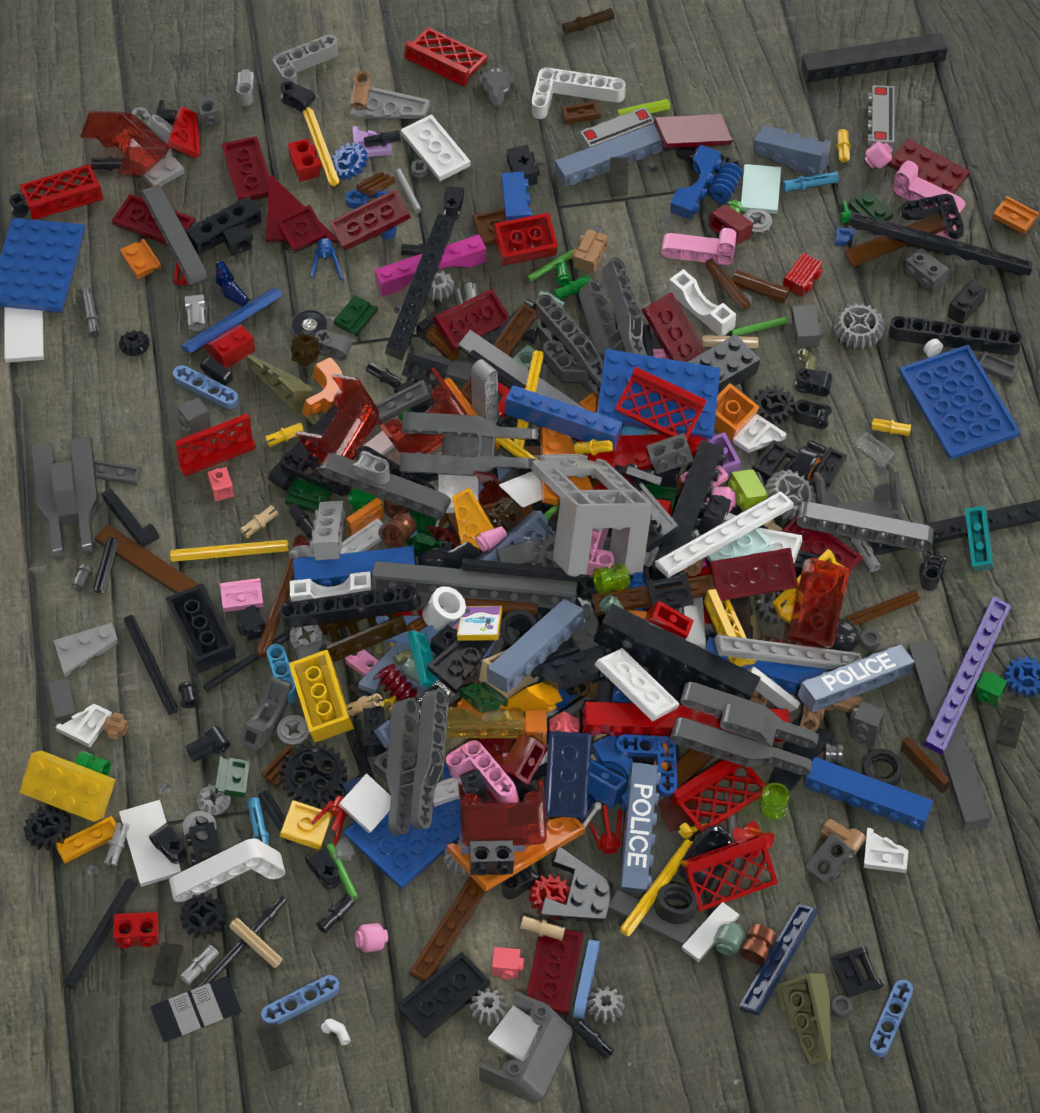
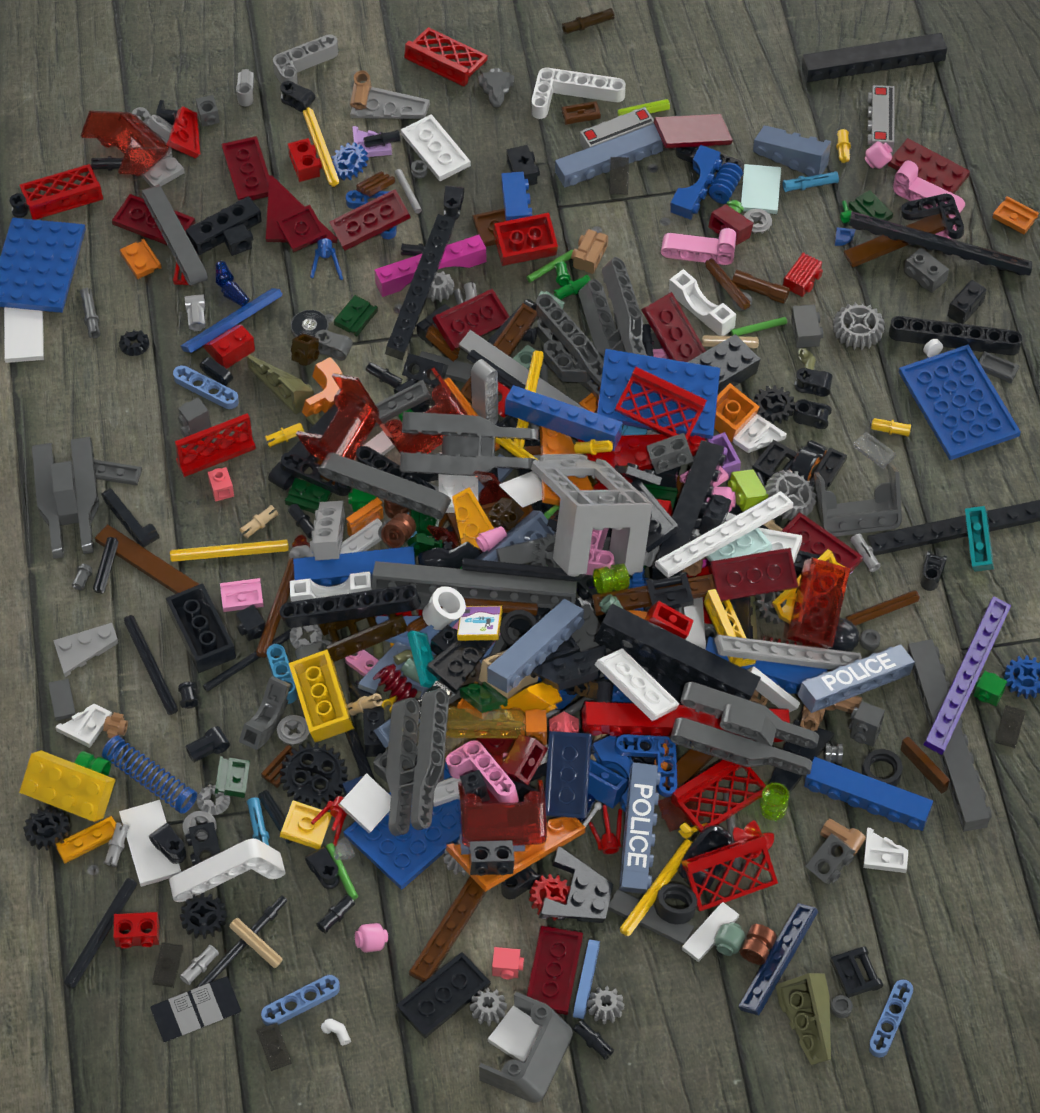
(179, 799): none -> blue piece
(369, 467): light grey piece -> none
(542, 928): tan pin -> none
(865, 526): beam -> none

